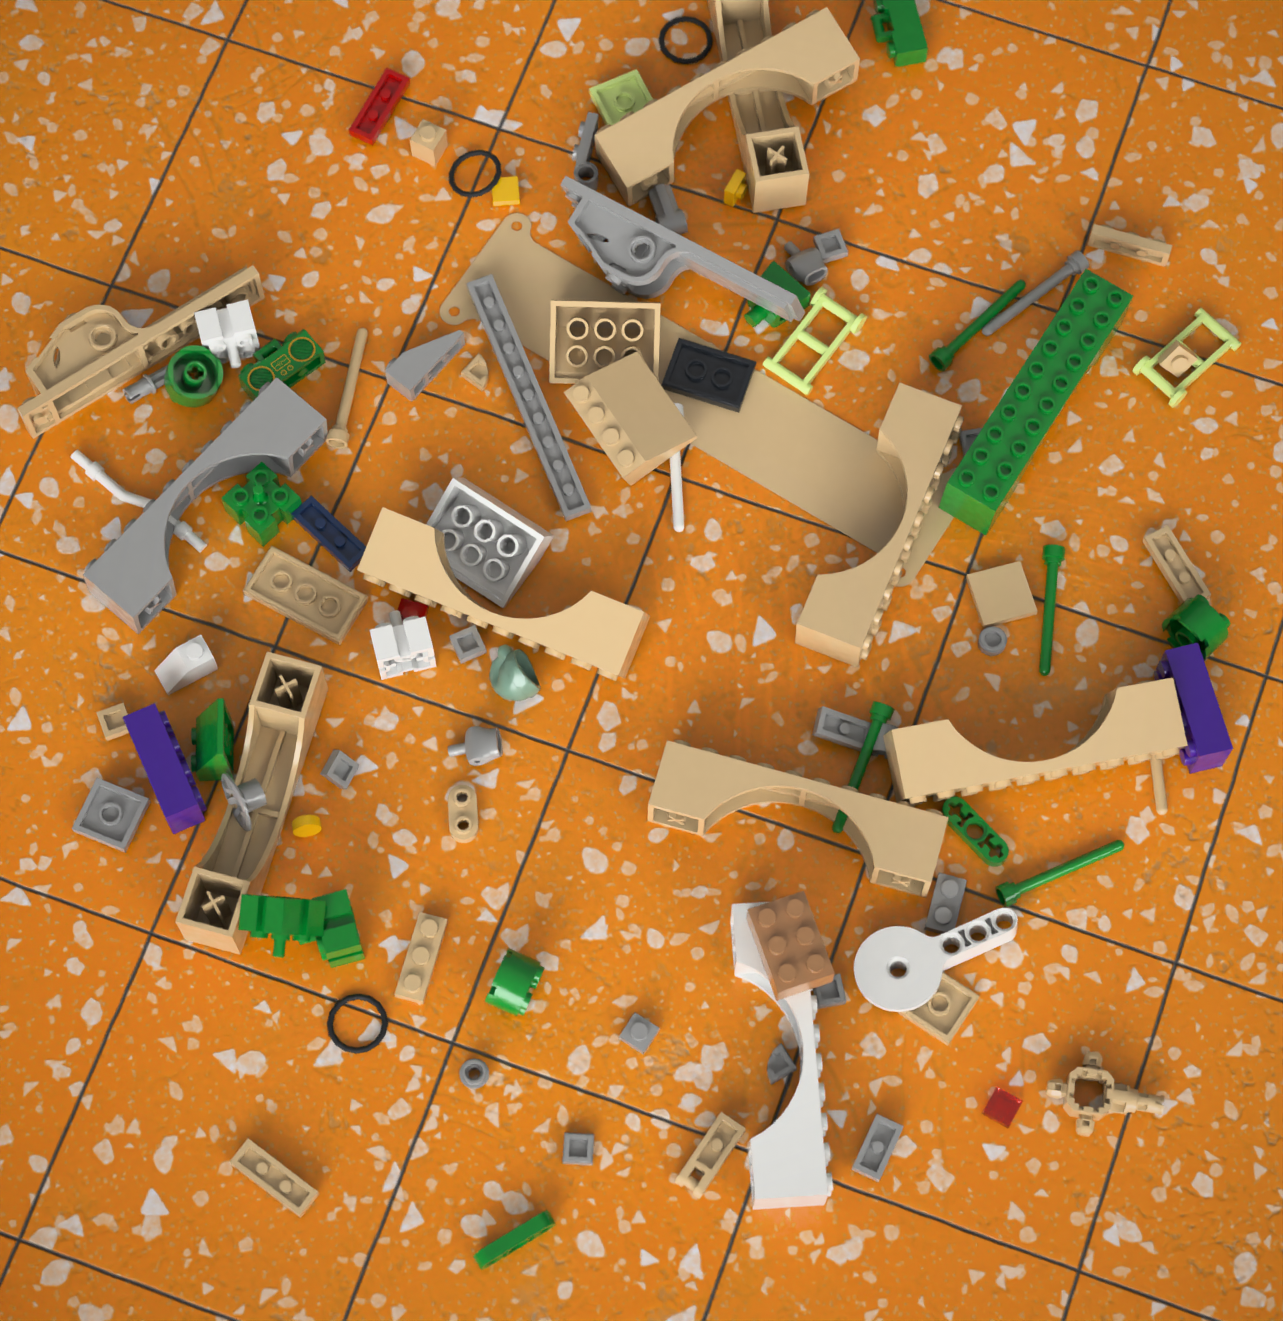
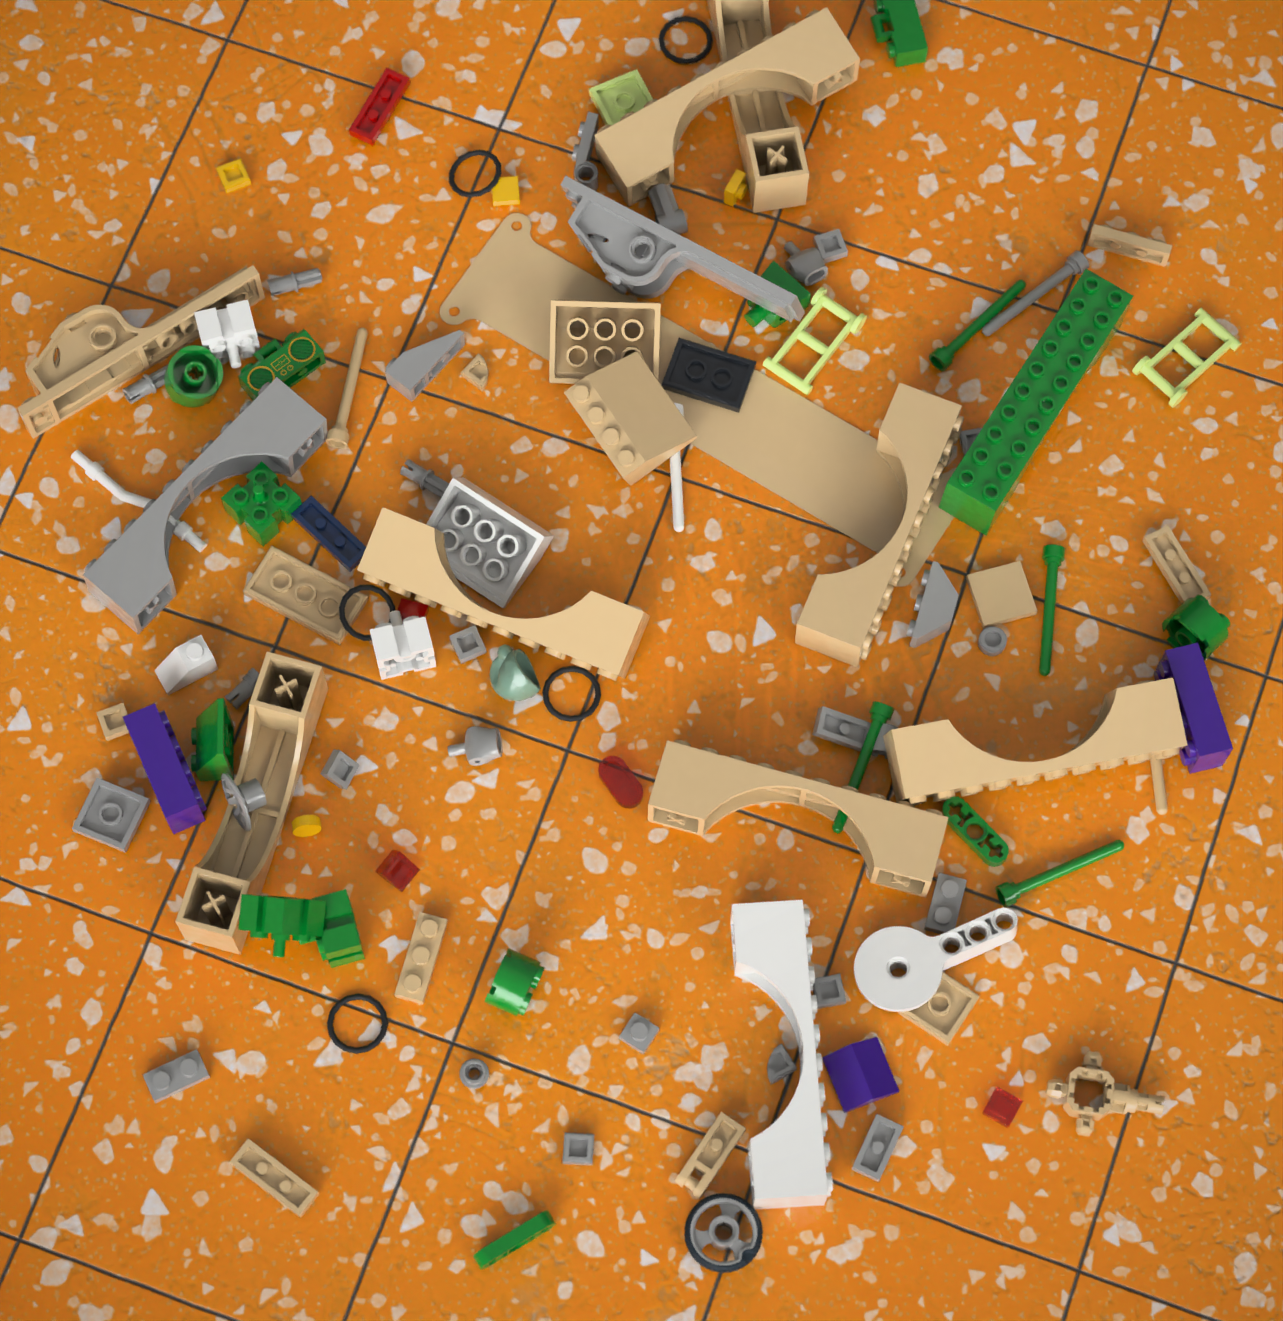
(176, 1076): none -> light grey plate
(233, 175): none -> yellow tile
(244, 689): none -> light grey pin
(294, 281): none -> light grey axle
(349, 629): none -> black piece
(397, 870): none -> clear red slope
(425, 478): none -> light grey axle
(429, 142): tan brick -> none
(463, 812): tan plate -> none
(529, 398): light grey plate -> none
(576, 717): none -> black piece
(620, 782): none -> clear red tile
(742, 1251): none -> light grey wheel
(790, 945): medium nougat brick -> none
(860, 1074): none -> dark purple slope
(934, 607): none -> light grey slope
(1177, 359): tan plate -> none

